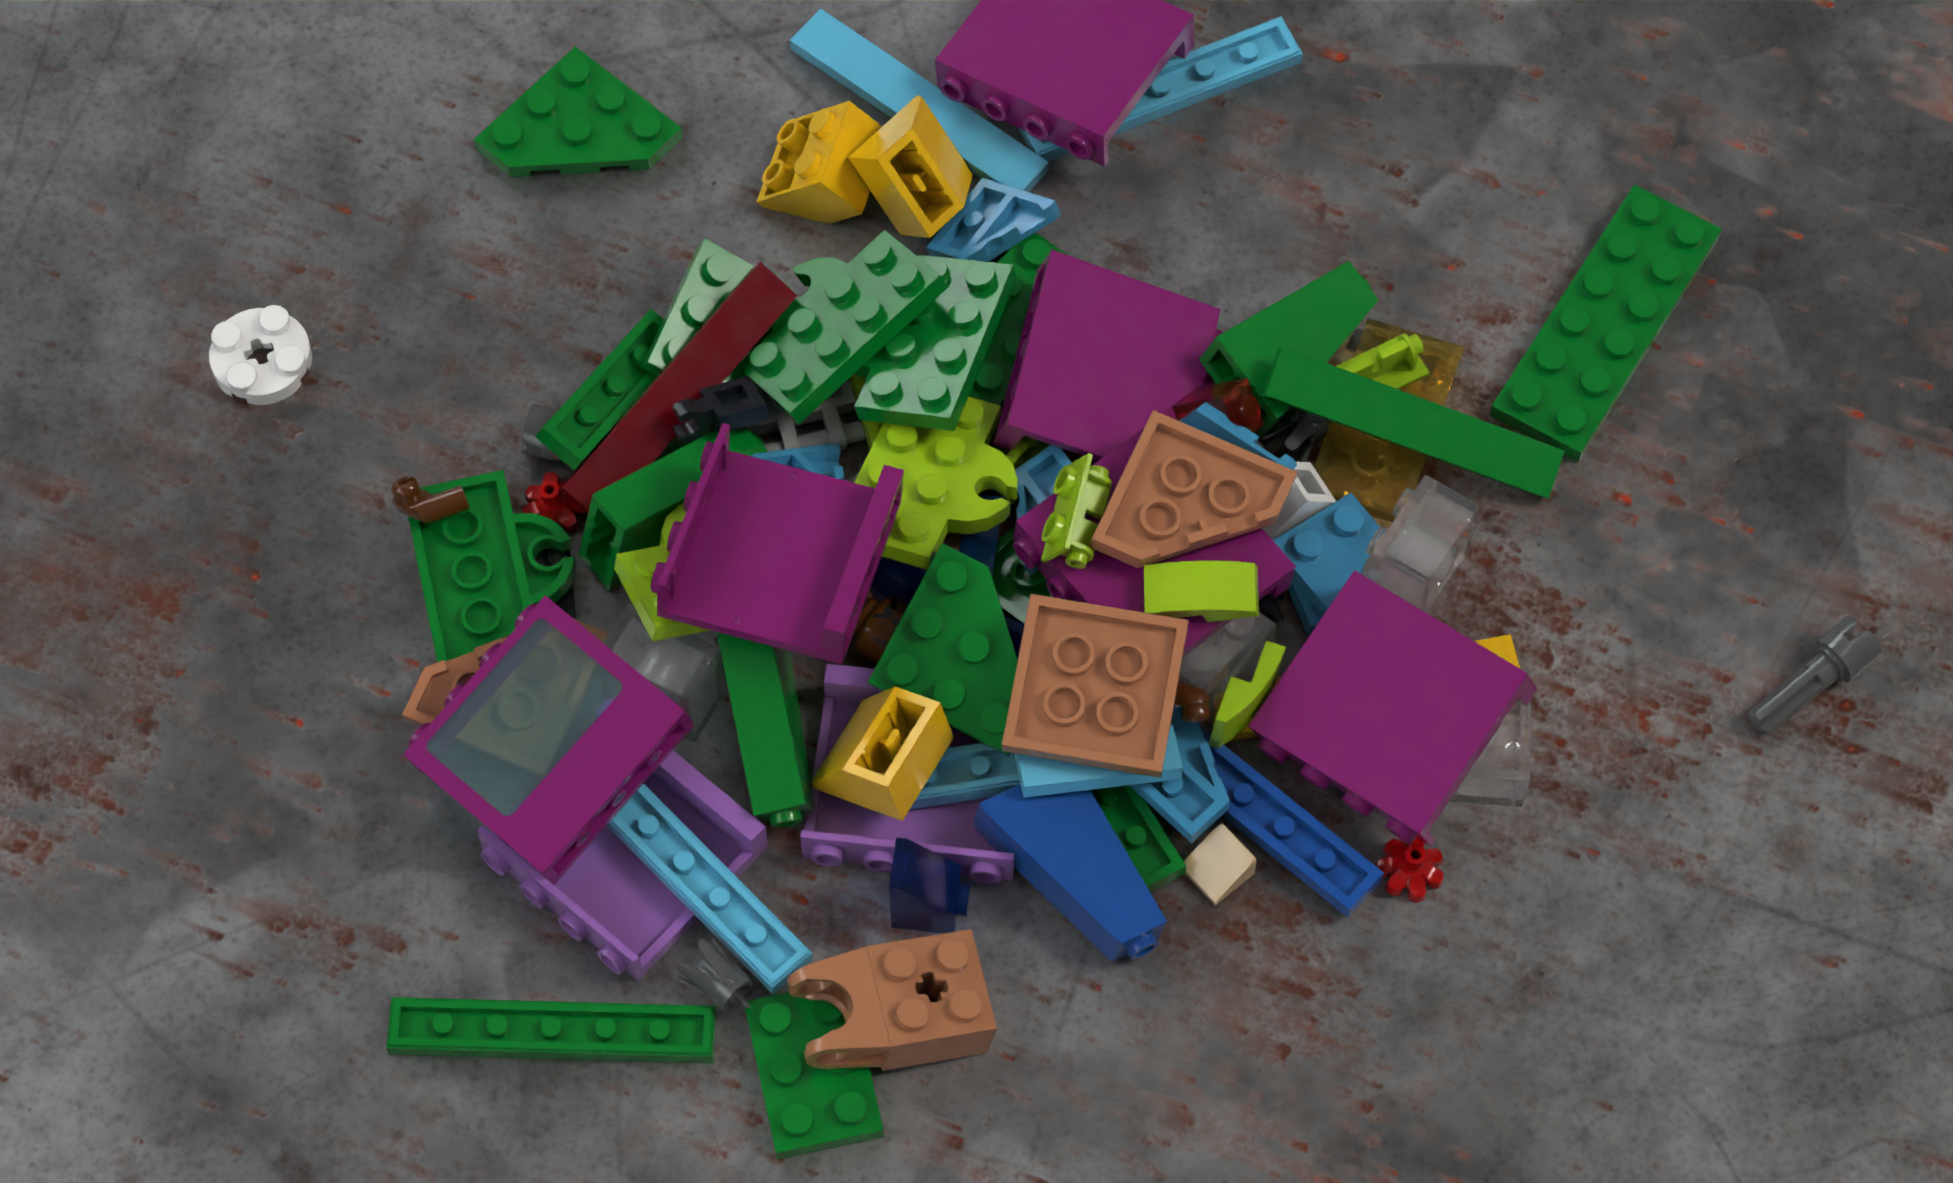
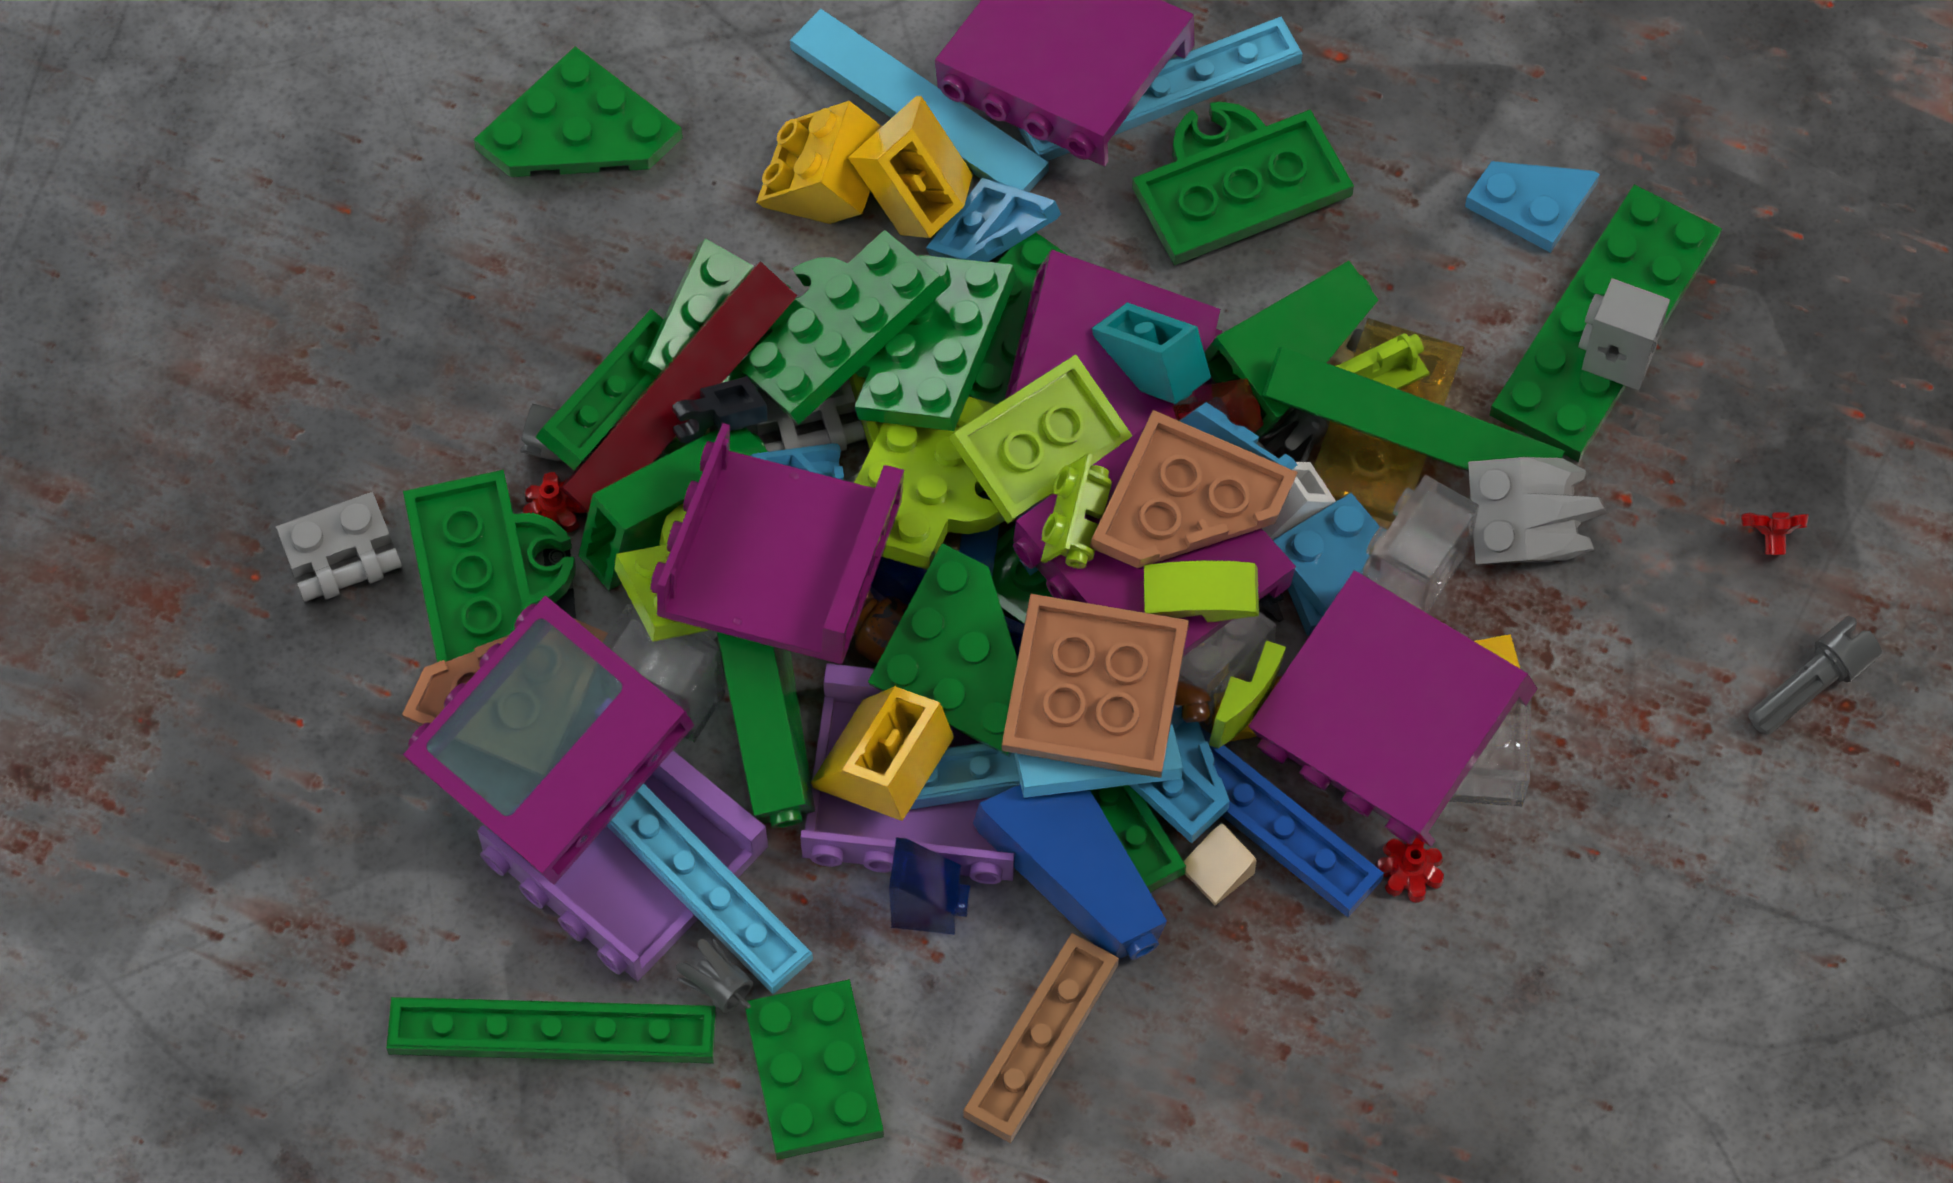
(256, 329): white plate -> none
(334, 536): none -> light grey plate
(423, 505): reddish brown arm -> none
(888, 1008): nougat brick -> none
(1037, 432): none -> lime plate
(1040, 1038): none -> medium nougat plate
(1155, 351): none -> teal slope
(1238, 179): none -> green plate
(1529, 510): none -> light grey plate
(1532, 199): none -> dark azure wing
(1622, 333): none -> light grey brick
(1775, 528): none -> red plant

